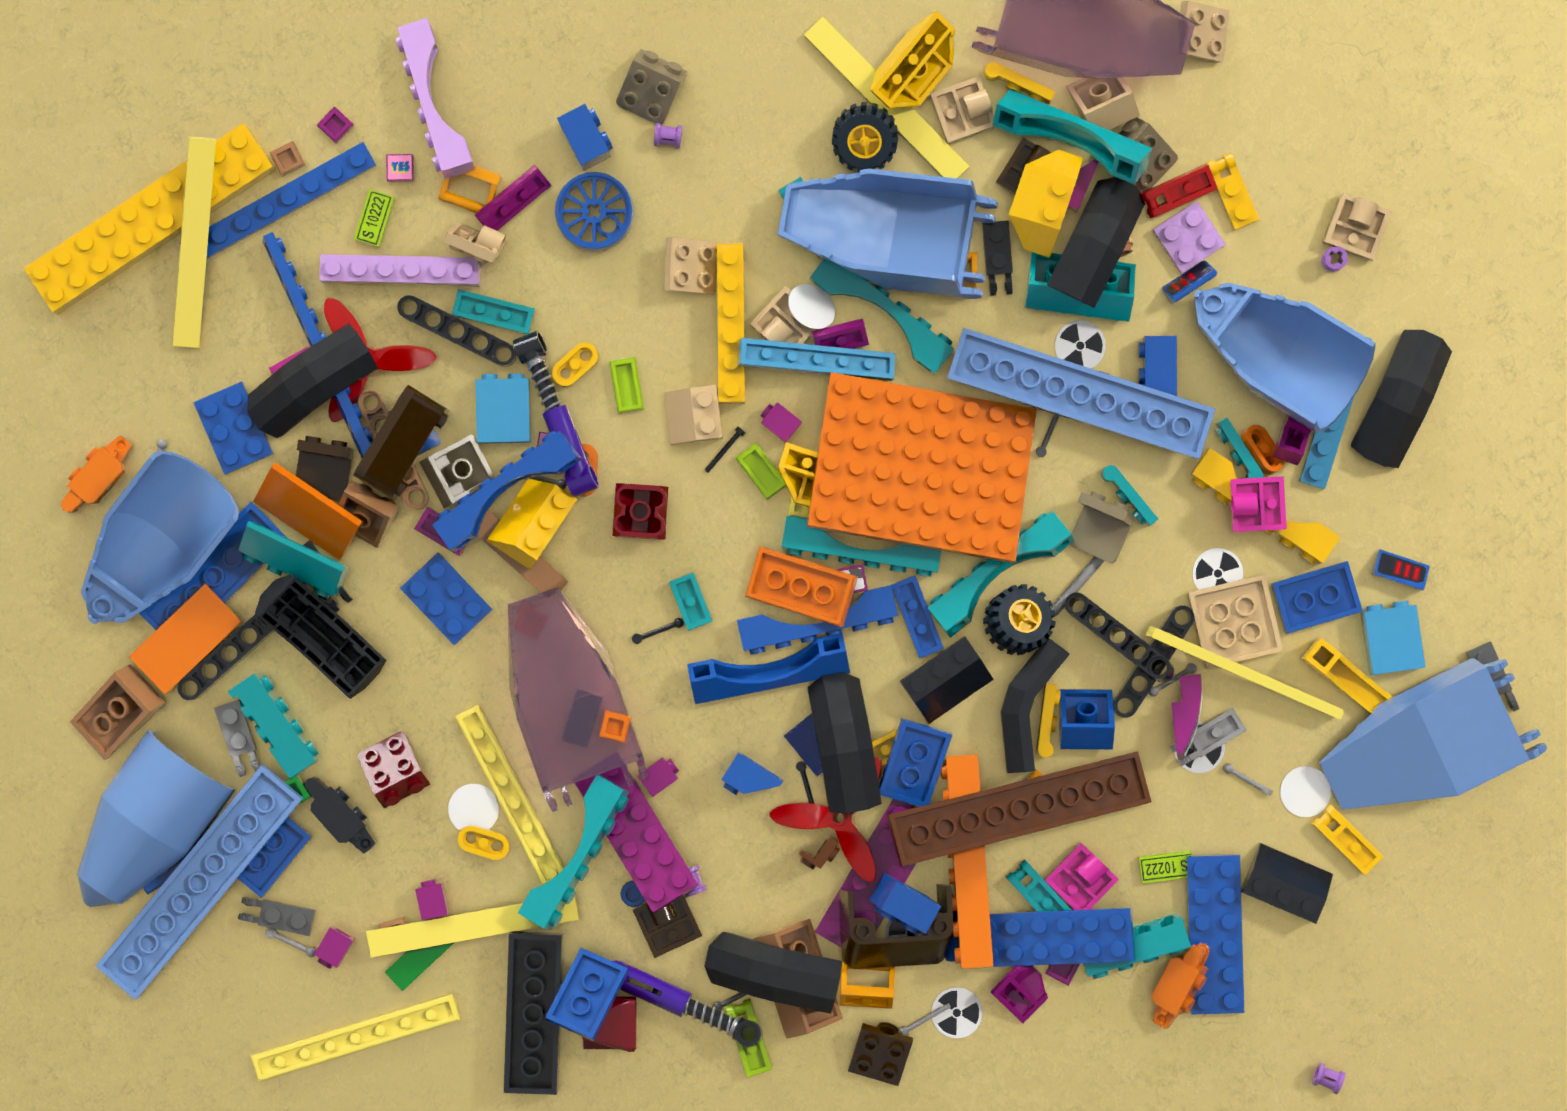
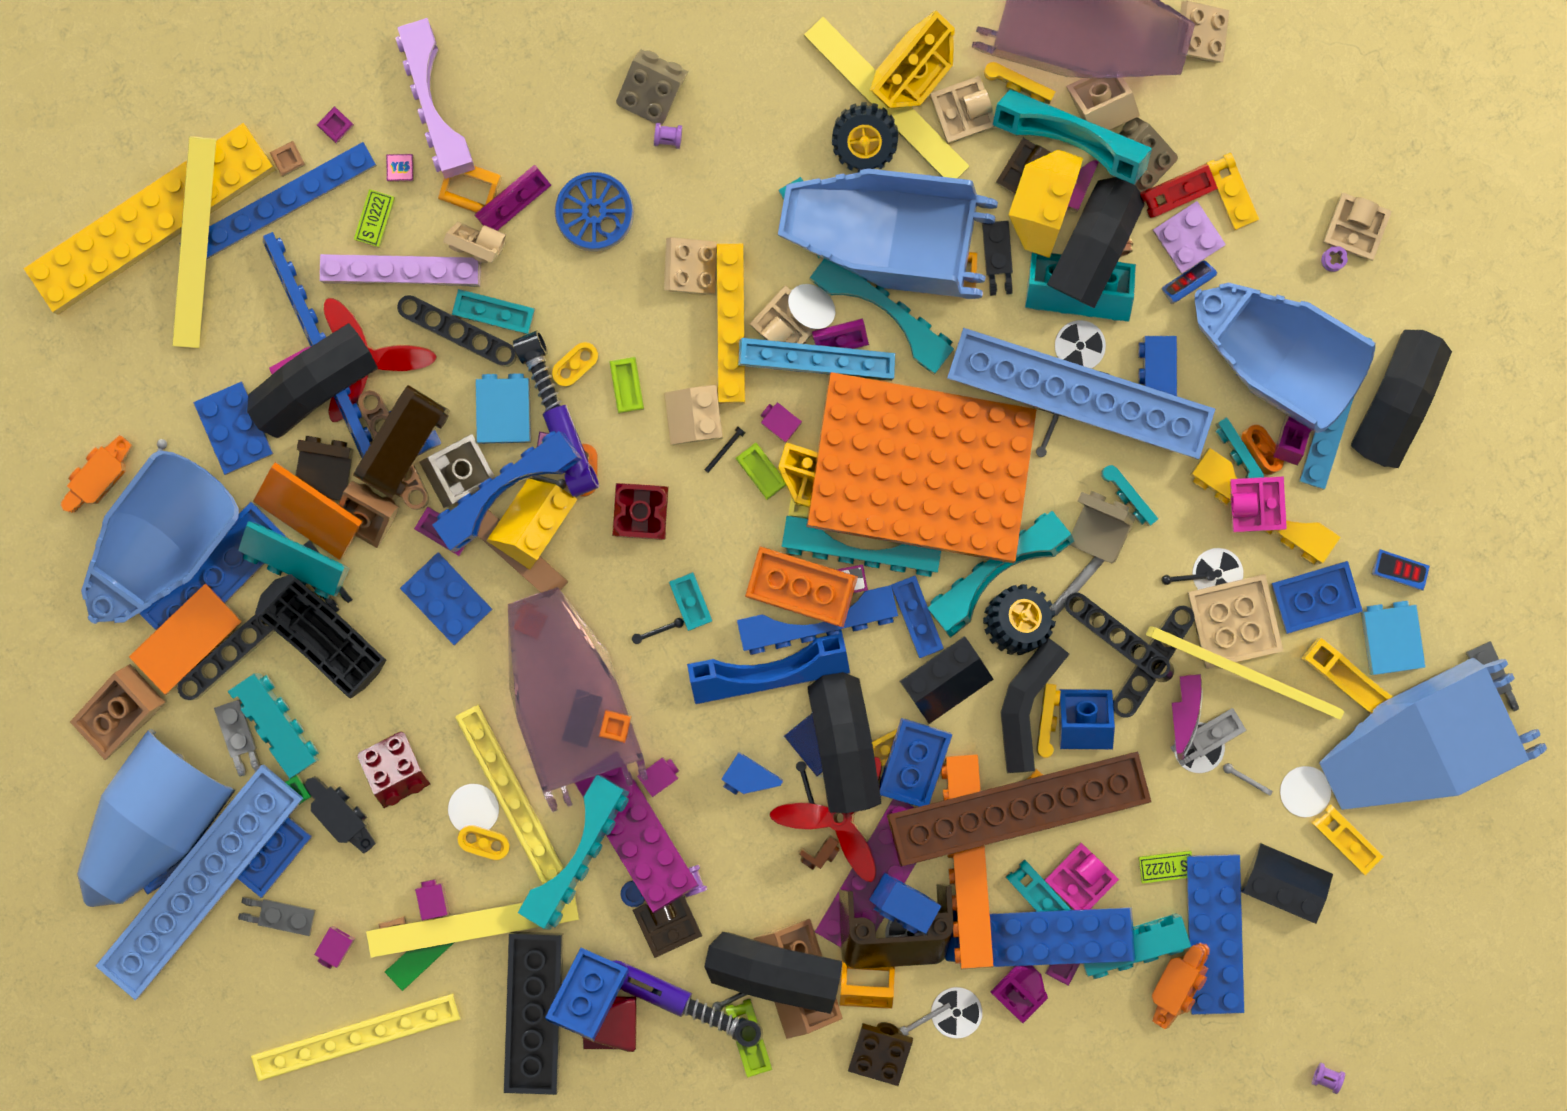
(270, 933): light grey hinge -> none
(584, 137): blue brick -> none
(1190, 668): light grey hinge -> none
(1209, 575): none -> black hinge

